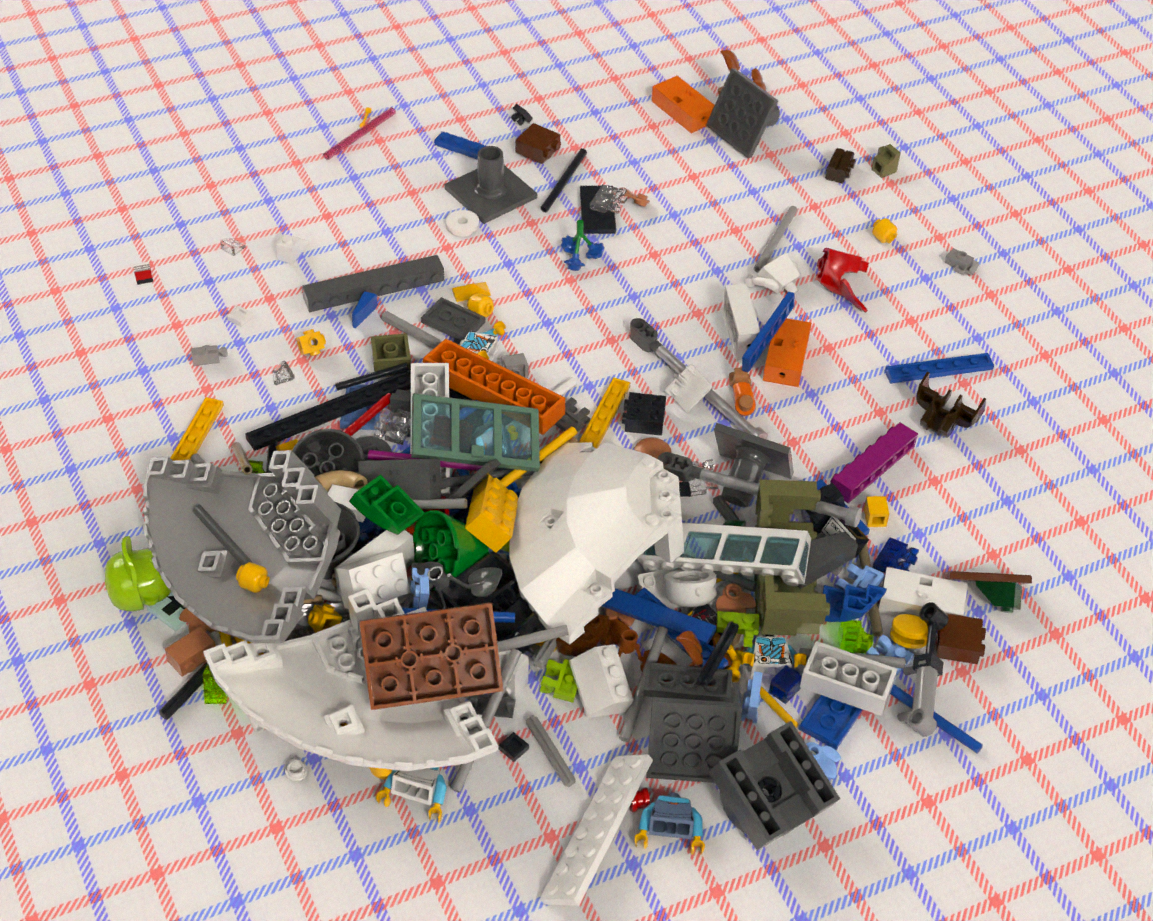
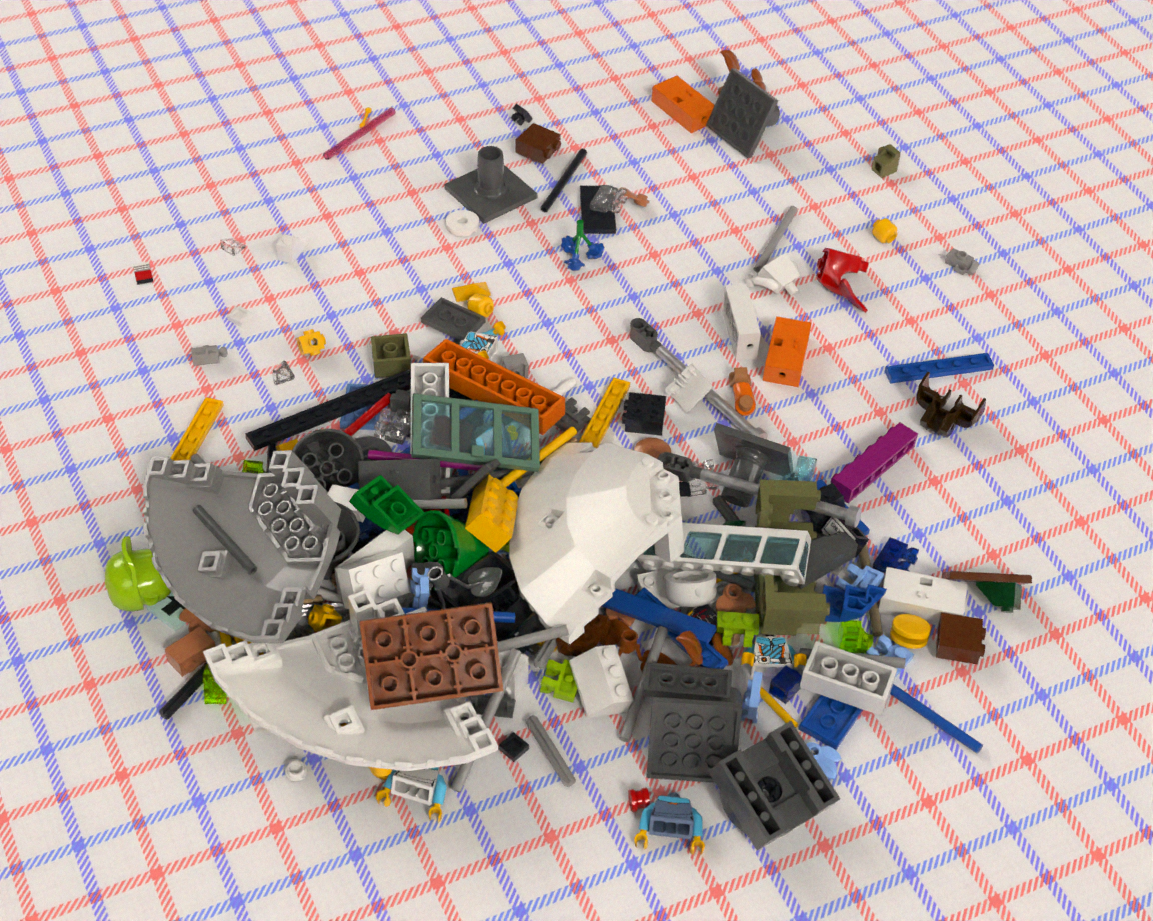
(242, 458): dark tan piece -> none
(252, 577): yellow head -> none
(341, 478): tan cylinder -> none
(364, 308): blue slope -> none
(371, 376): black bar -> none
(377, 281): dark grey brick -> none
(410, 329): light grey axle -> none
(458, 144): blue plate -> none
(596, 830): white plate -> none
(717, 654): black axle -> none
(735, 656): yellow piece -> none
(768, 332): blue tile -> none
(804, 469): none -> clear light blue cylinder
(840, 165): dark brown brick -> none
(876, 511): yellow brick -> none
(927, 669): light grey piece -> none

